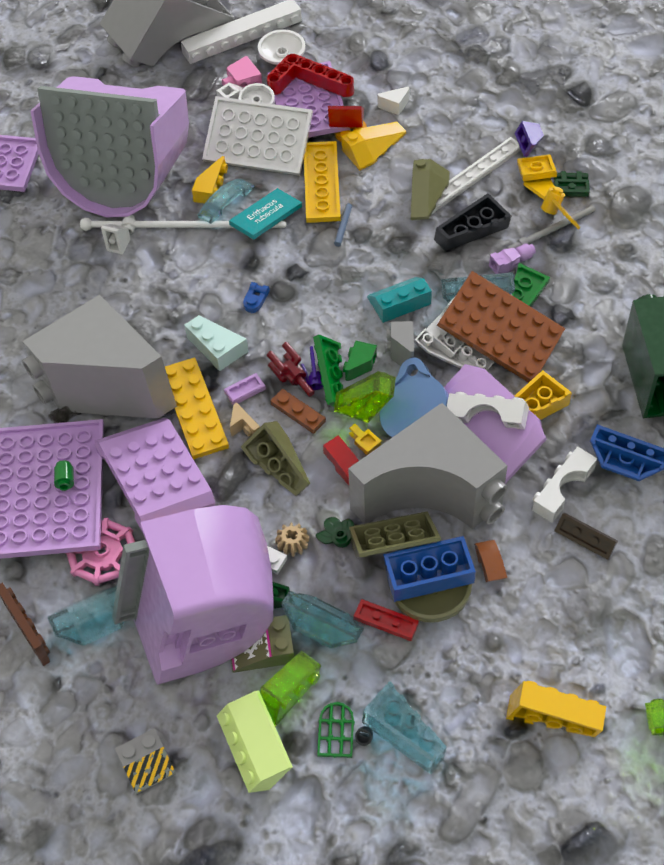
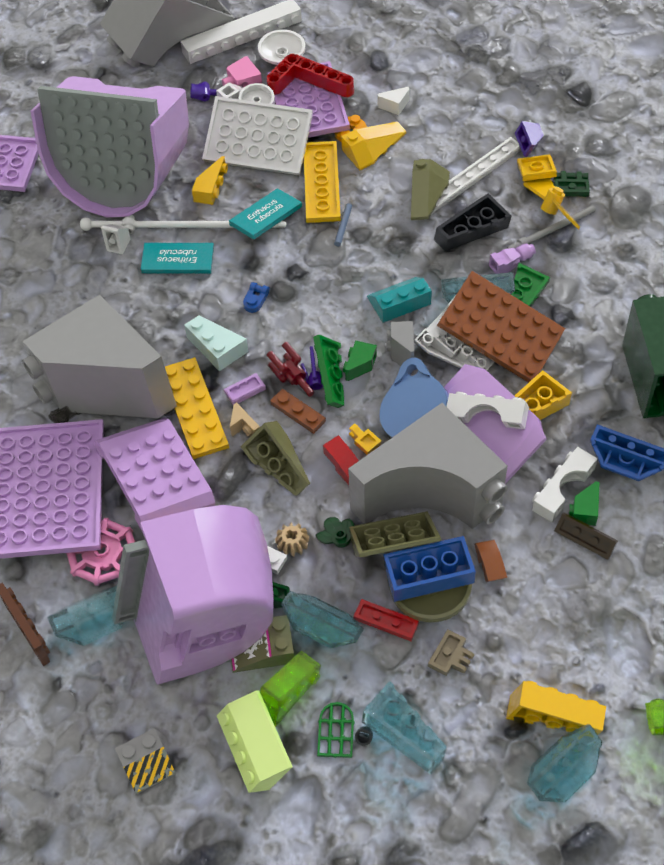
(63, 475): green brick -> none
(177, 258): none -> teal tile
(202, 91): none -> dark purple piece
(222, 197): clear light blue slope -> none
(345, 116): red slope -> none
(366, 396): clear neon green wedge -> none
(450, 654): none -> dark tan hinge
(566, 765): none -> clear light blue wedge
(586, 505): none -> green slope

